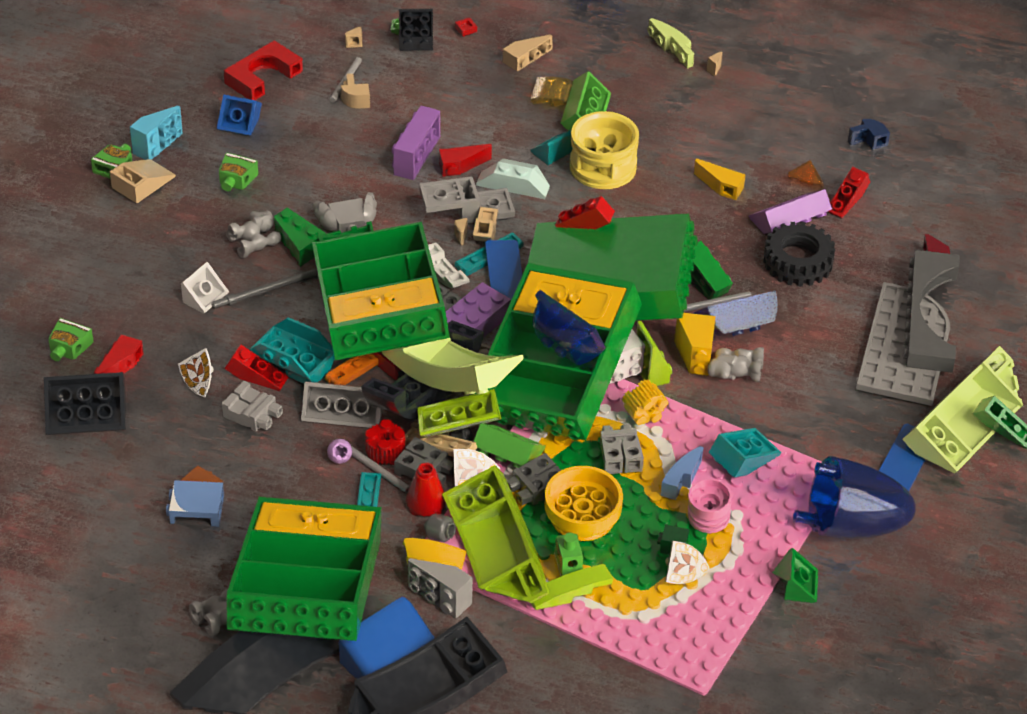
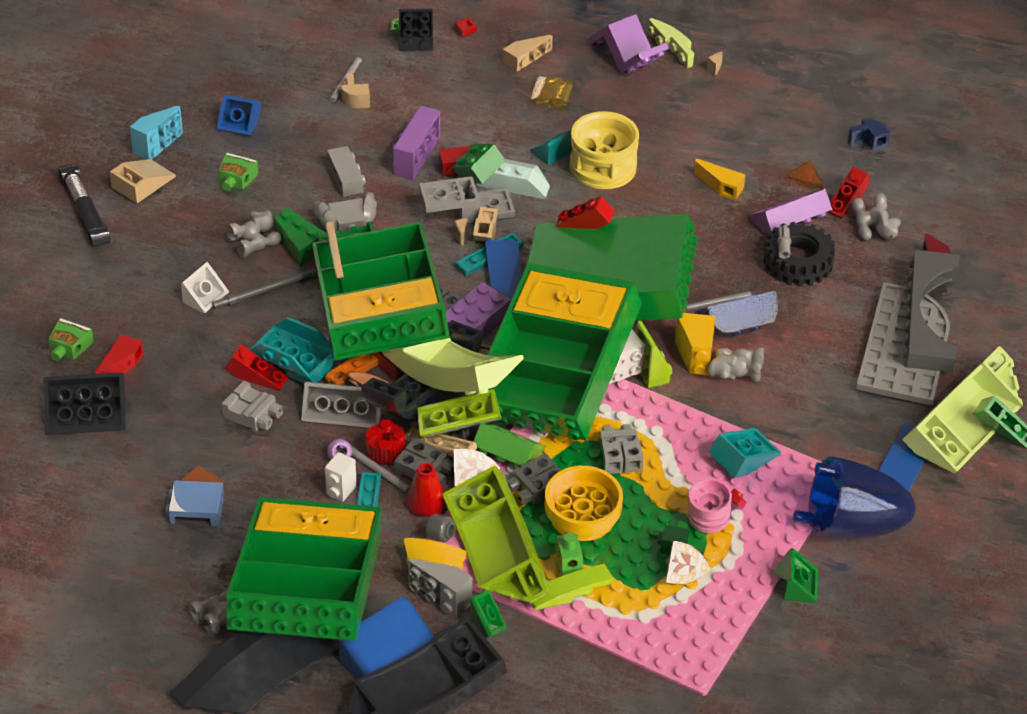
(96, 230): none -> black piece
(110, 158): bright green torso -> none
(197, 372): shield -> none
(272, 56): red arch -> none
(334, 249): none -> tan tile
(340, 477): none -> white brick
(346, 171): none -> light grey brick
(353, 38): tan slope -> none
(360, 377): none -> nougat slope
(444, 270): white slope -> none
(479, 162): none -> green brick
(486, 614): none -> green slope
(565, 331): clear blue windscreen -> none
(585, 97): bright green slope -> none
(628, 44): none -> medium lavender bracket
(645, 402): yellow brick -> none
(682, 473): medium blue slope -> none
(708, 274): green wedge -> none
(737, 498): none -> red plate
(784, 242): none -> light grey axle
(877, 216): none -> light grey animal

